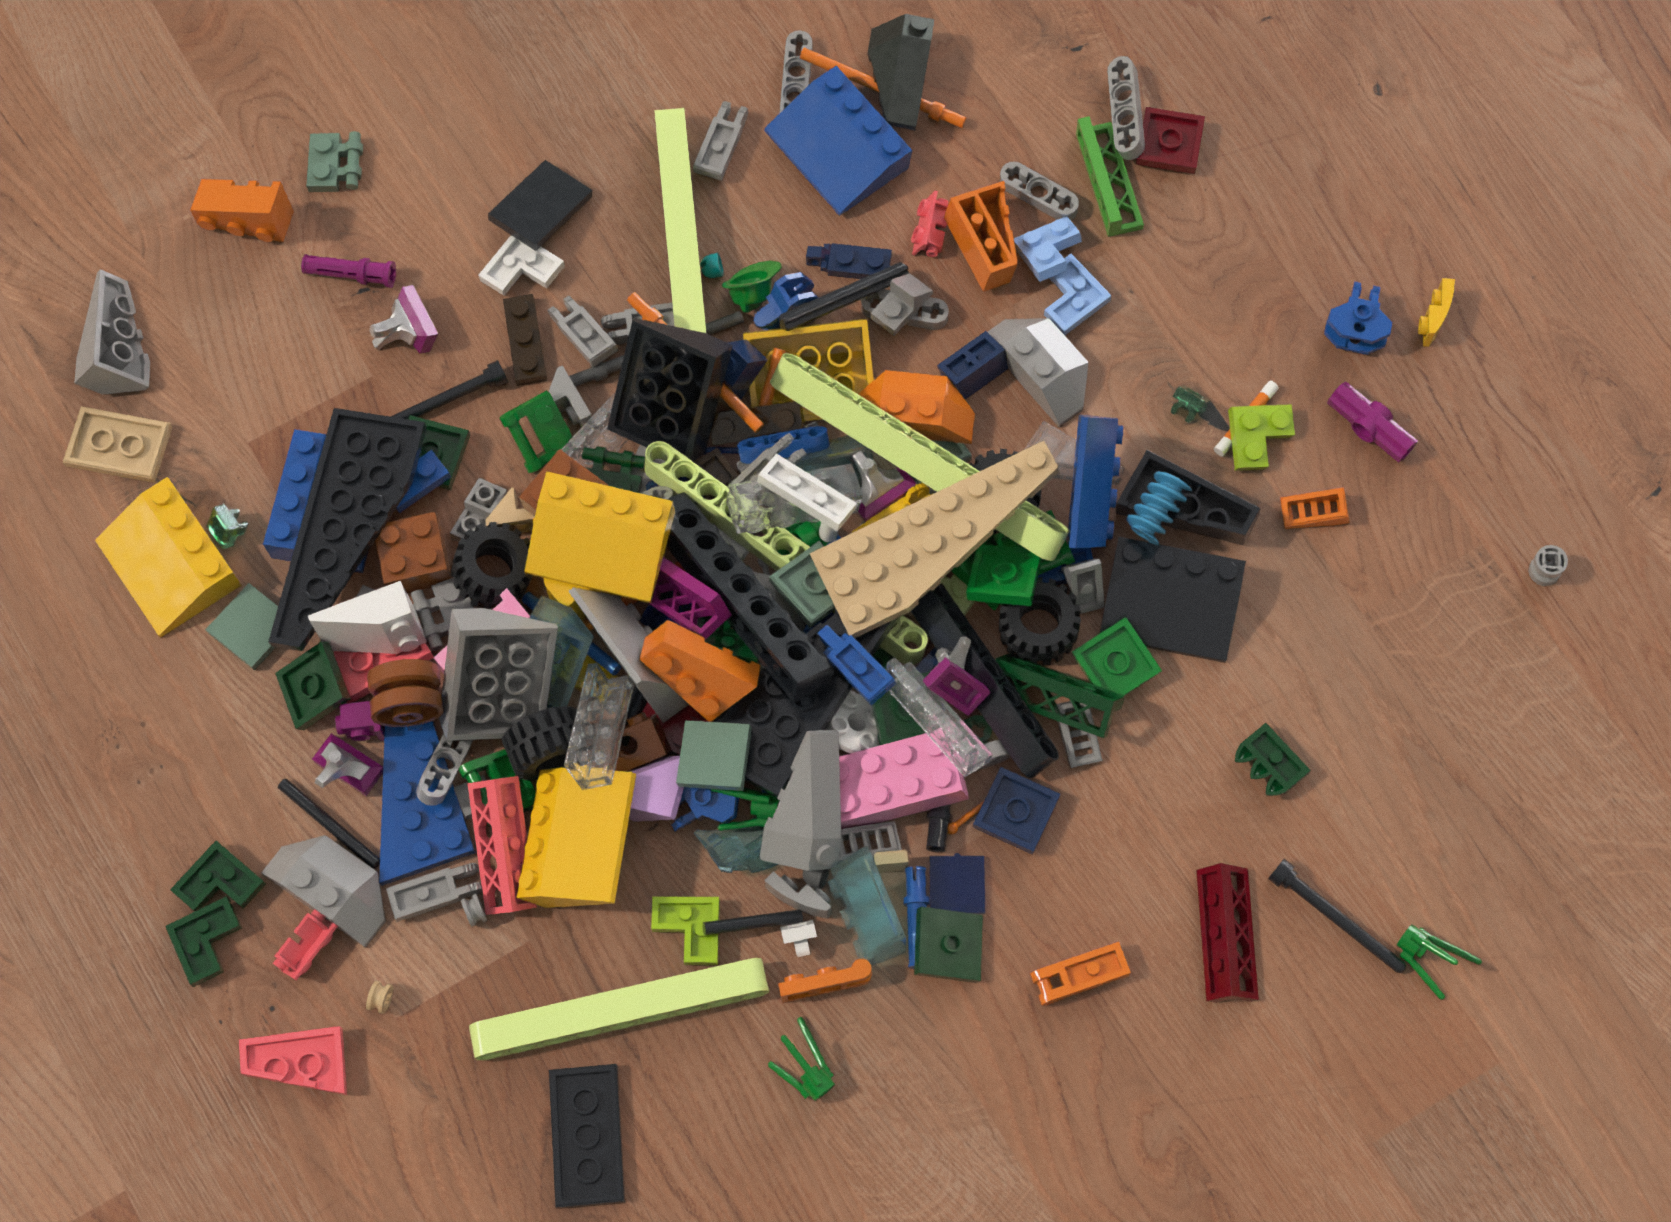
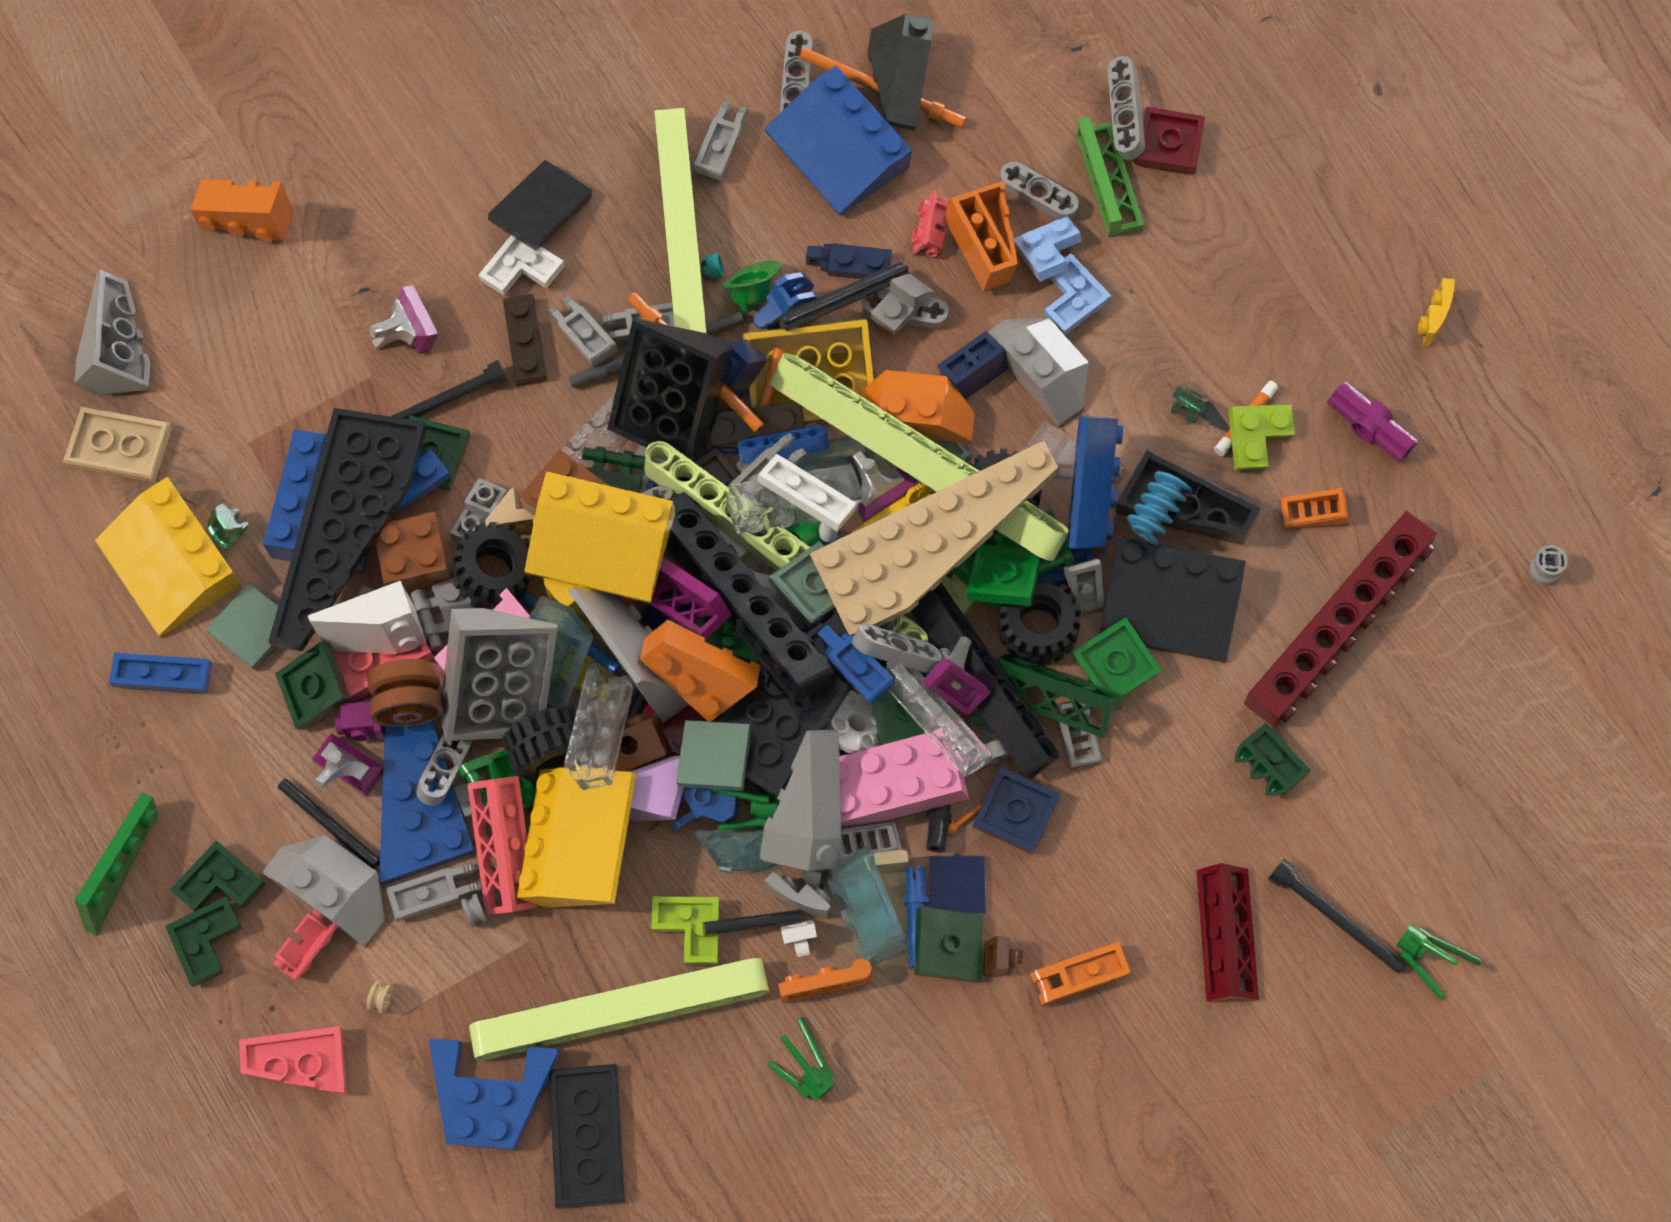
(111, 870): none -> green wing
(160, 673): none -> blue plate
(325, 159): sand green plate -> none
(363, 270): magenta pin -> none
(487, 1110): none -> blue wing
(547, 425): green plate -> none
(568, 398): light grey slope -> none
(889, 644): none -> light grey beam
(999, 956): none -> reddish brown tile
(1359, 321): blue hinge -> none
(1406, 534): none -> dark red brick

